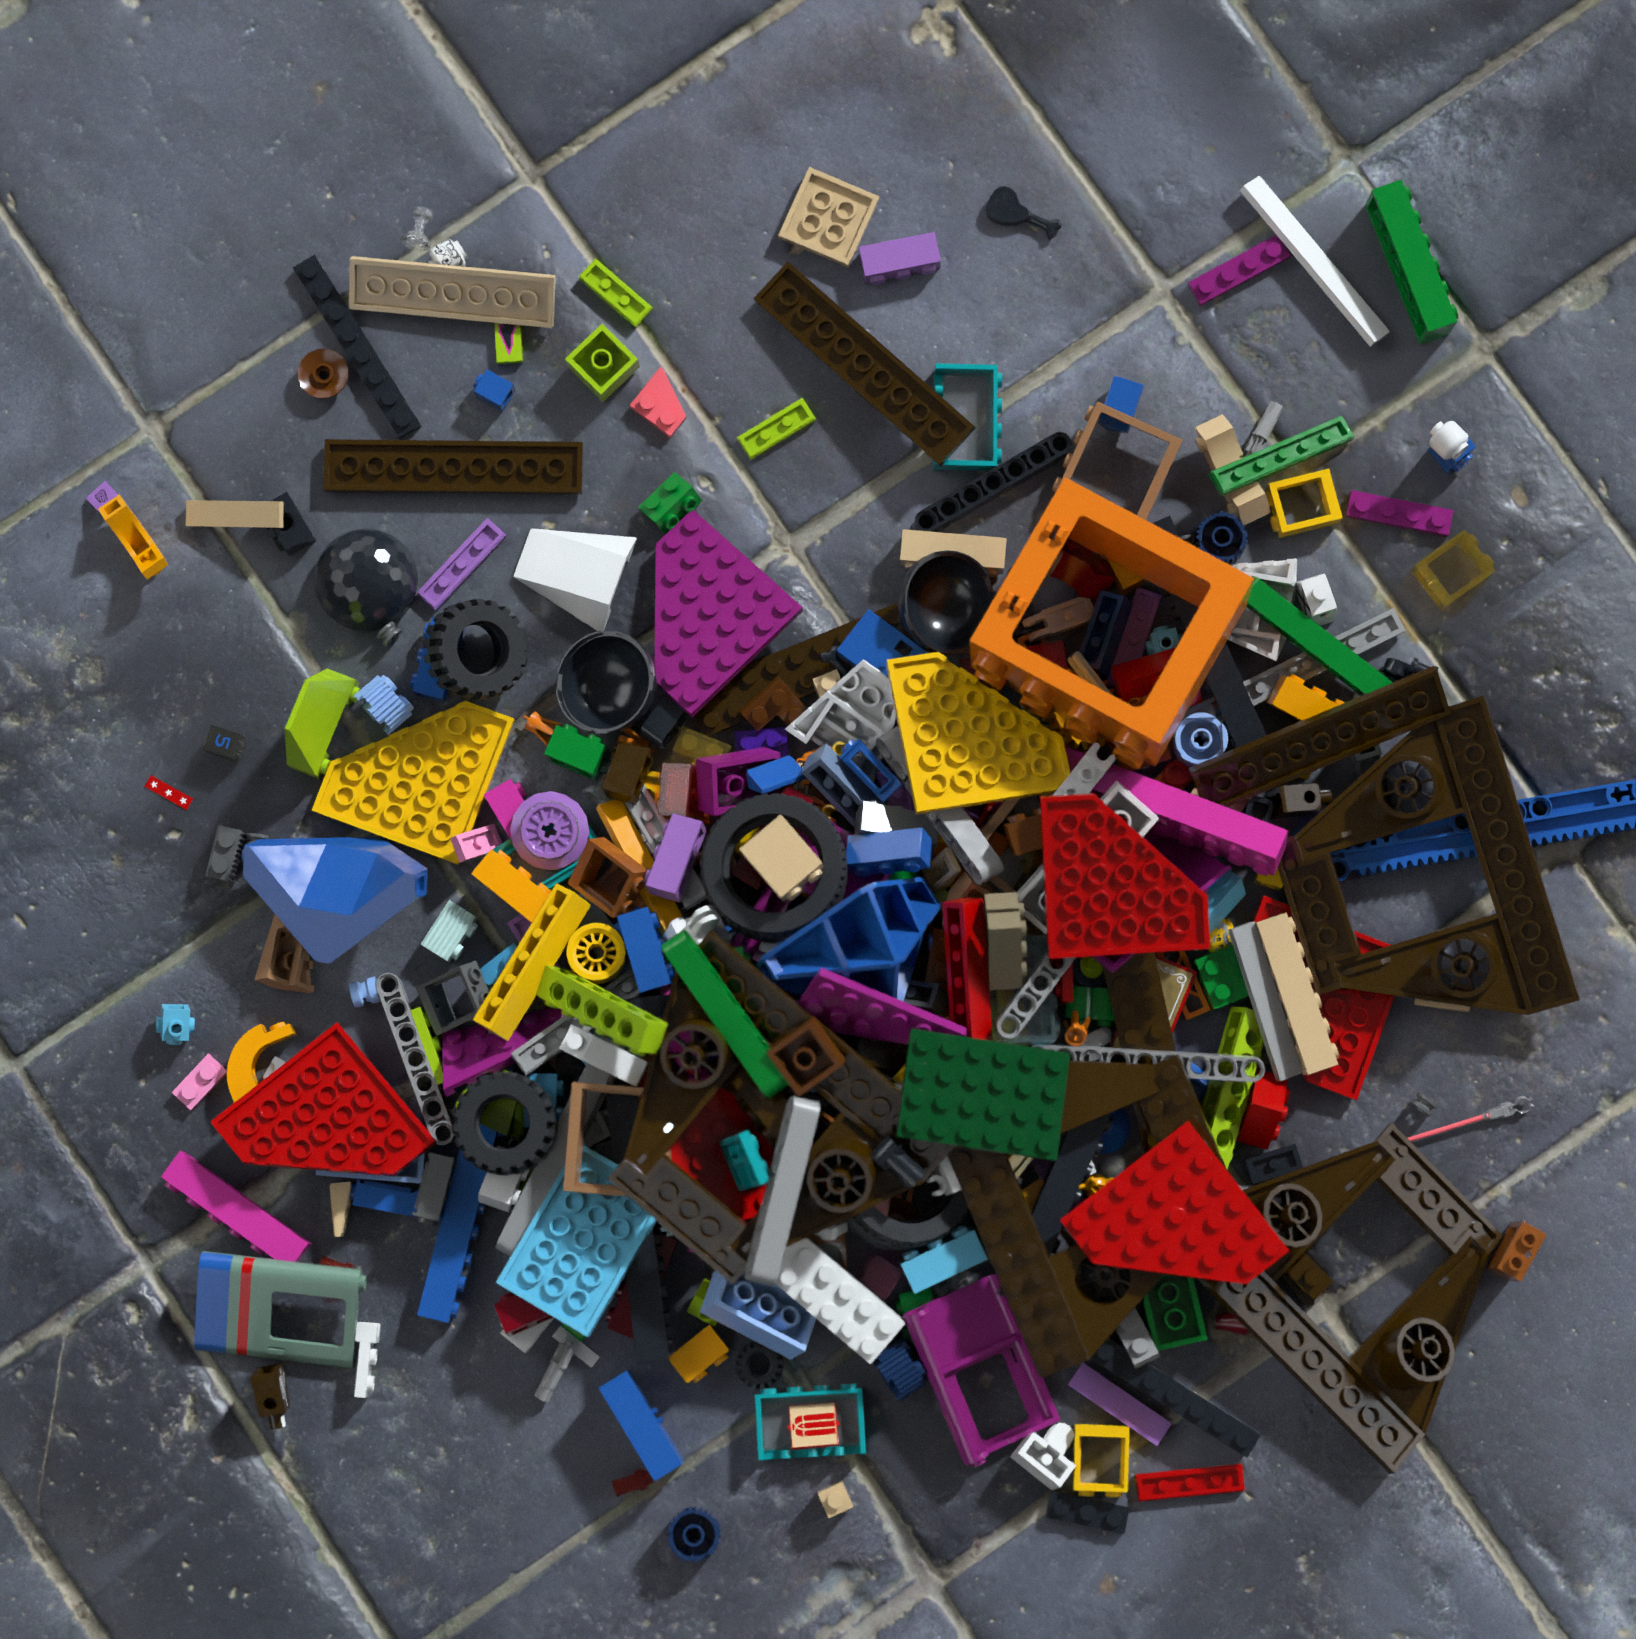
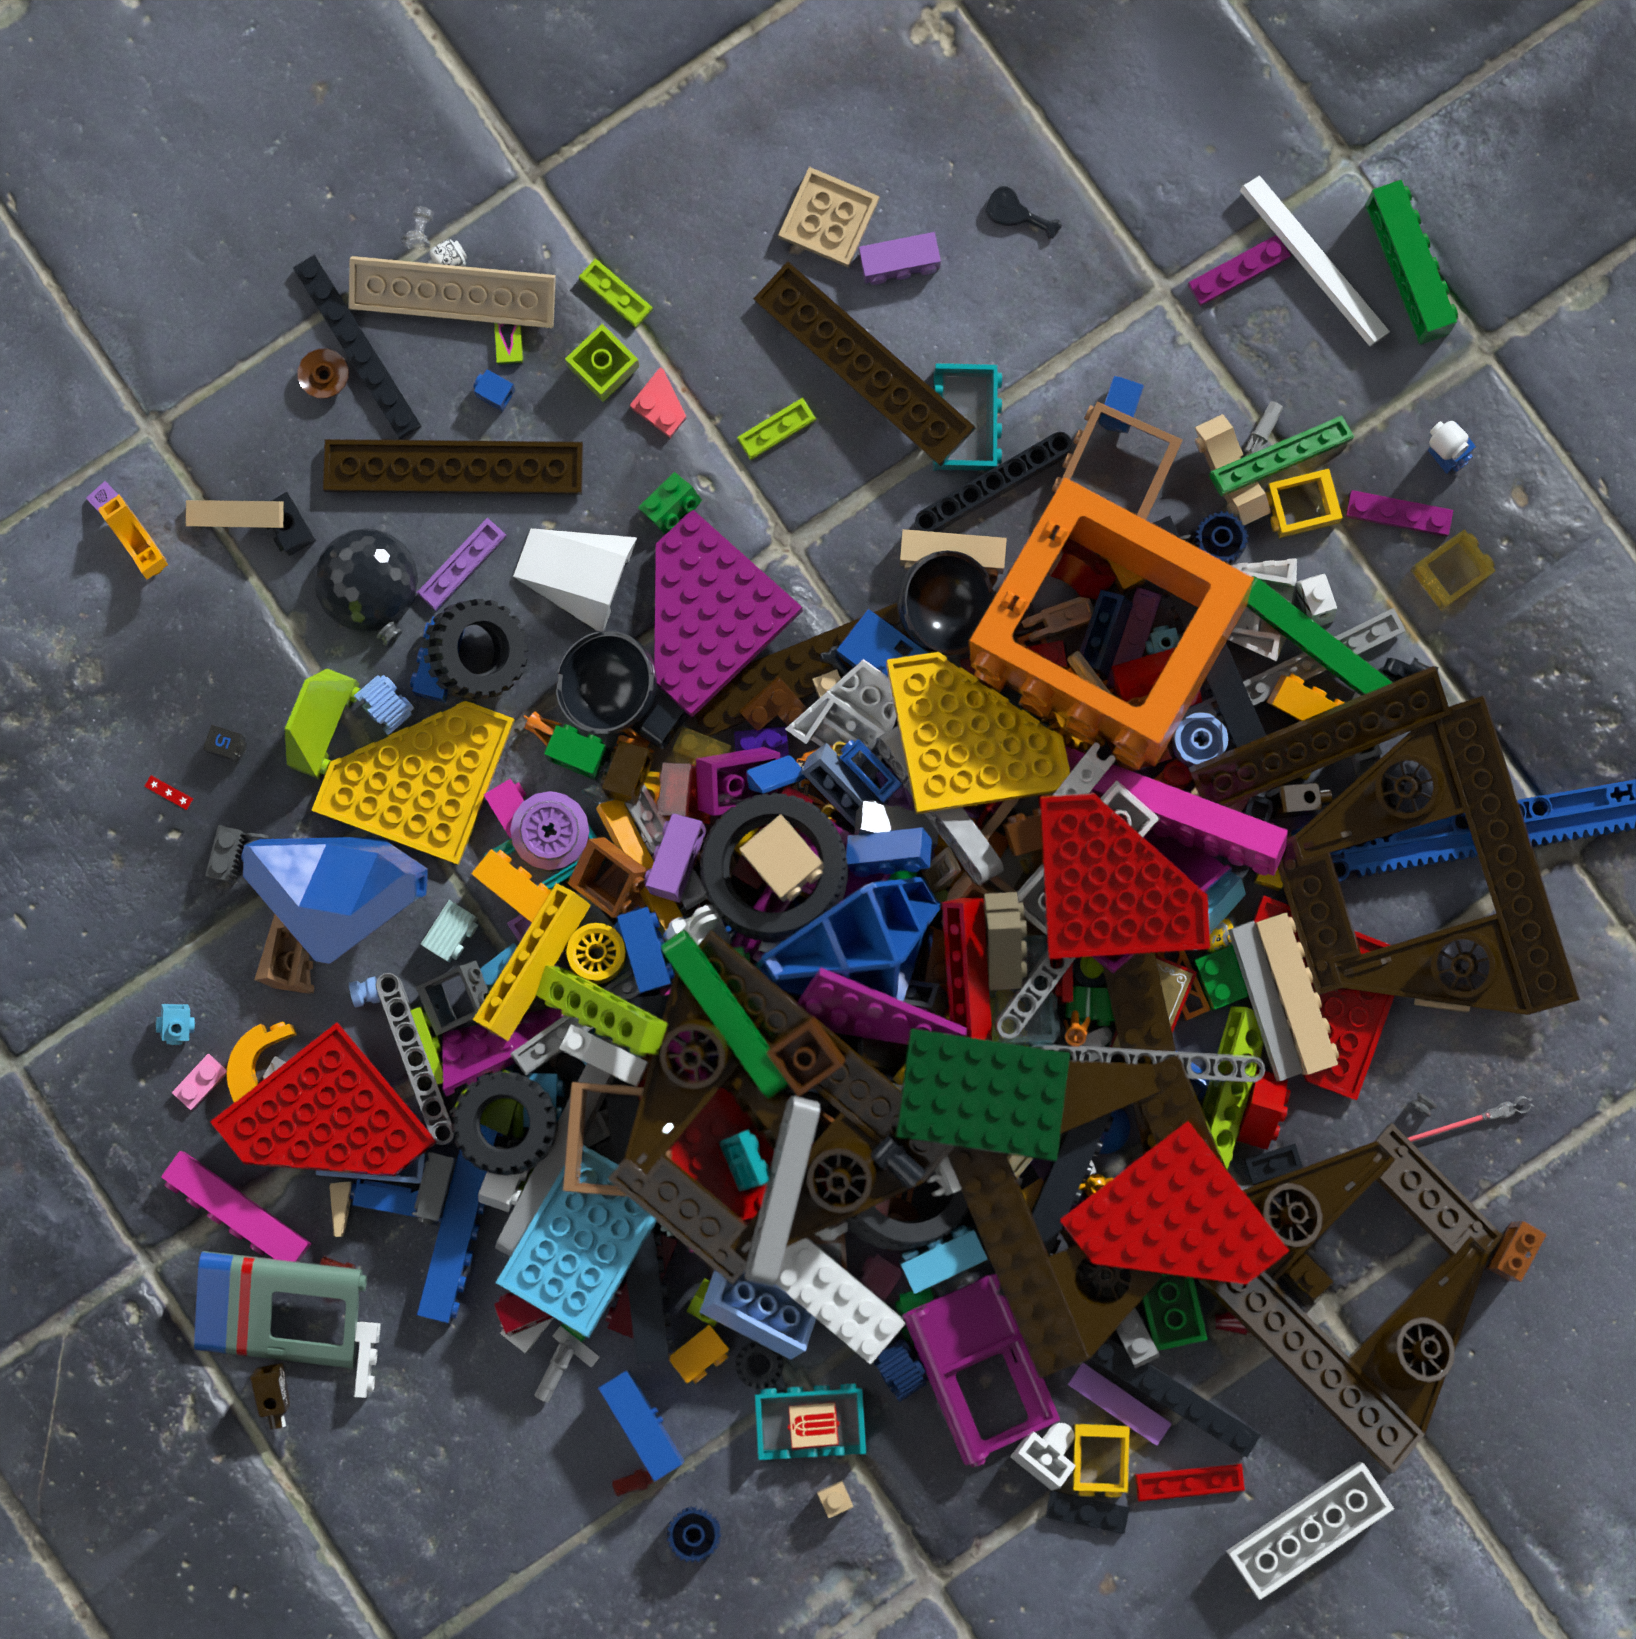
(476, 842): bright pink plate -> none
(1309, 1530): none -> white brick

